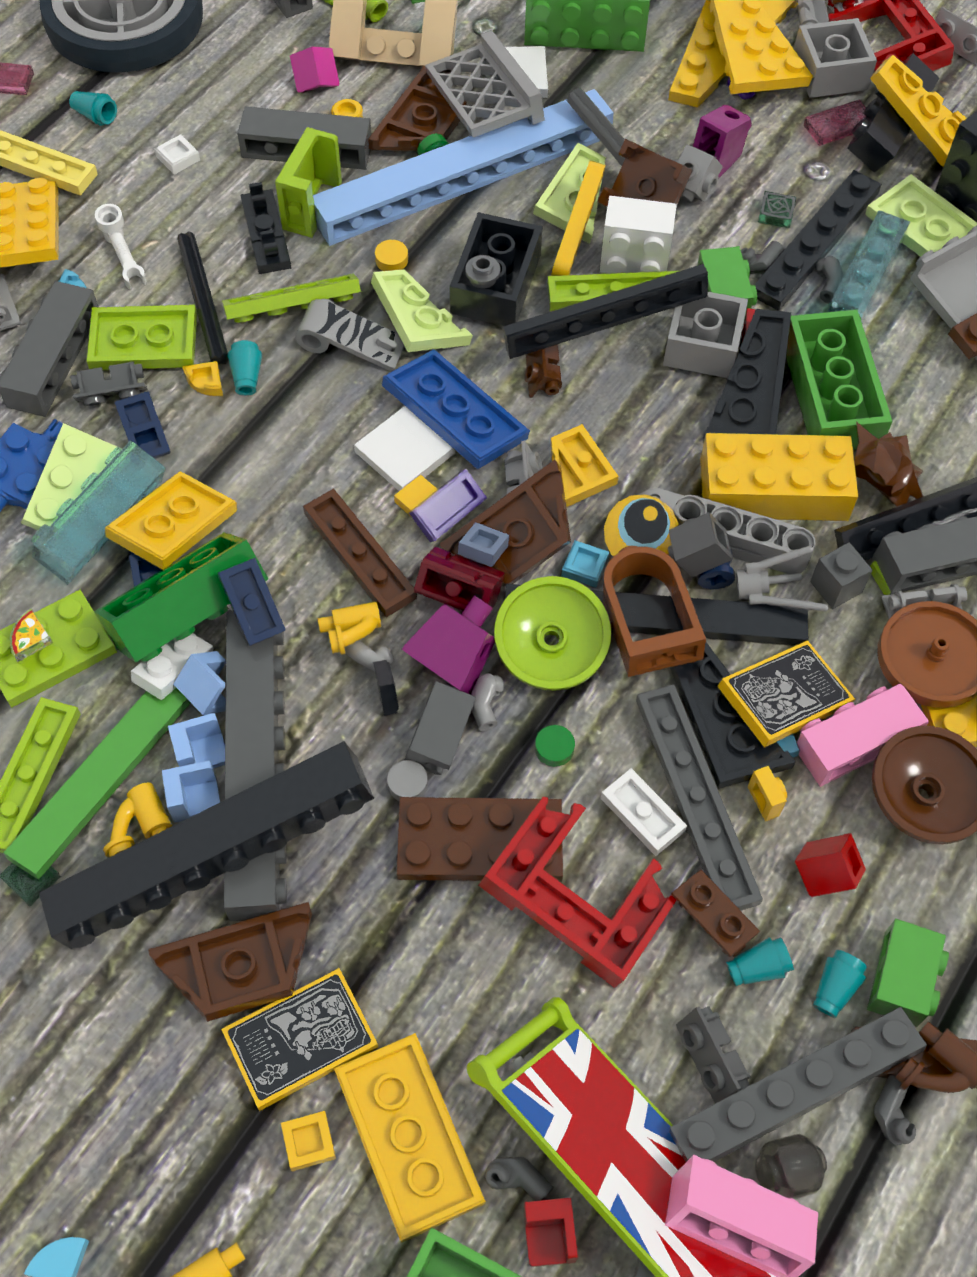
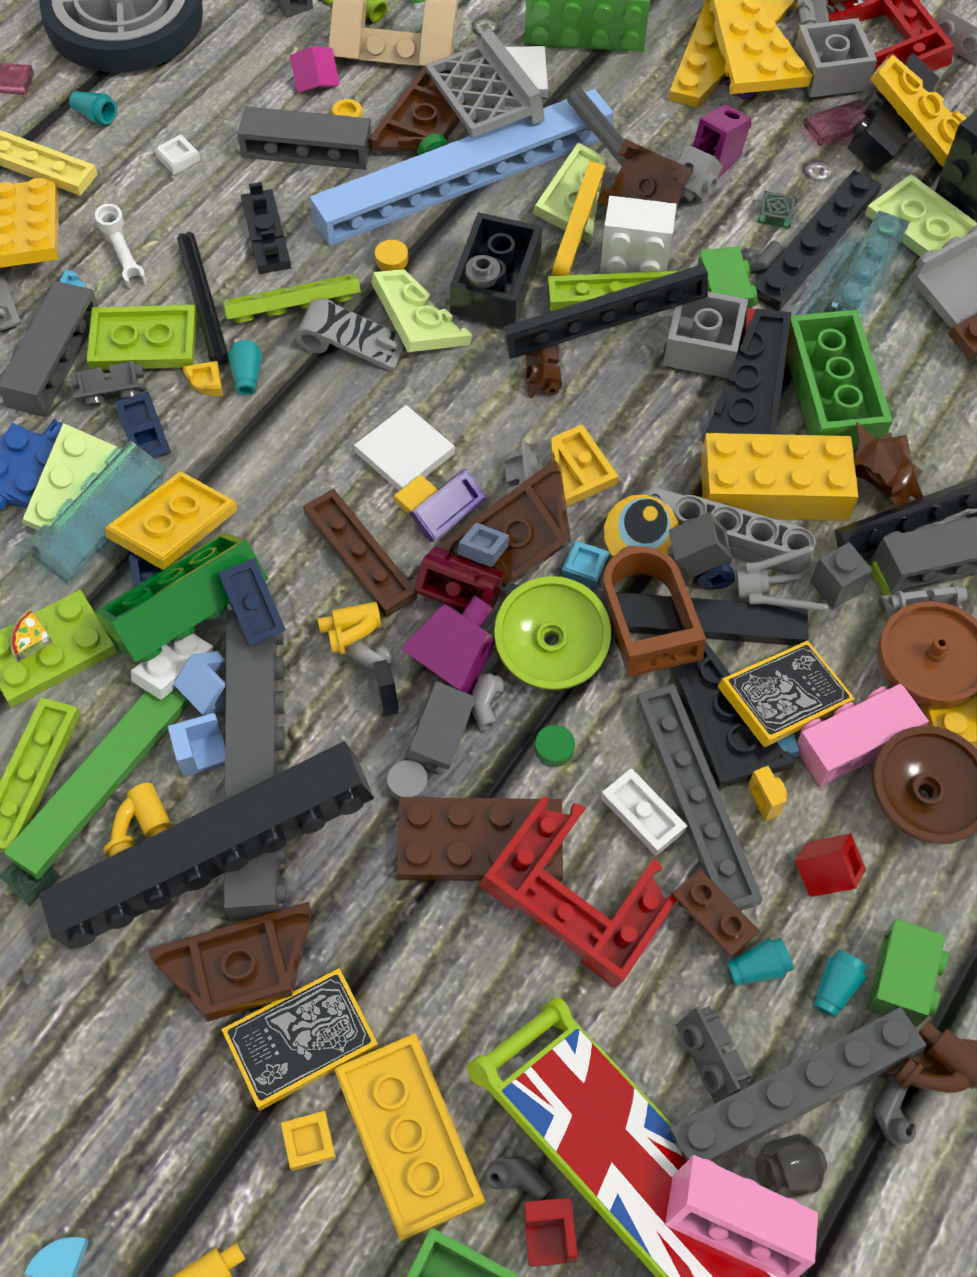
(190, 789): light blue panel -> none
(309, 166): lime panel -> none
(455, 408): blue tile -> none
(832, 270): dark grey arm -> none

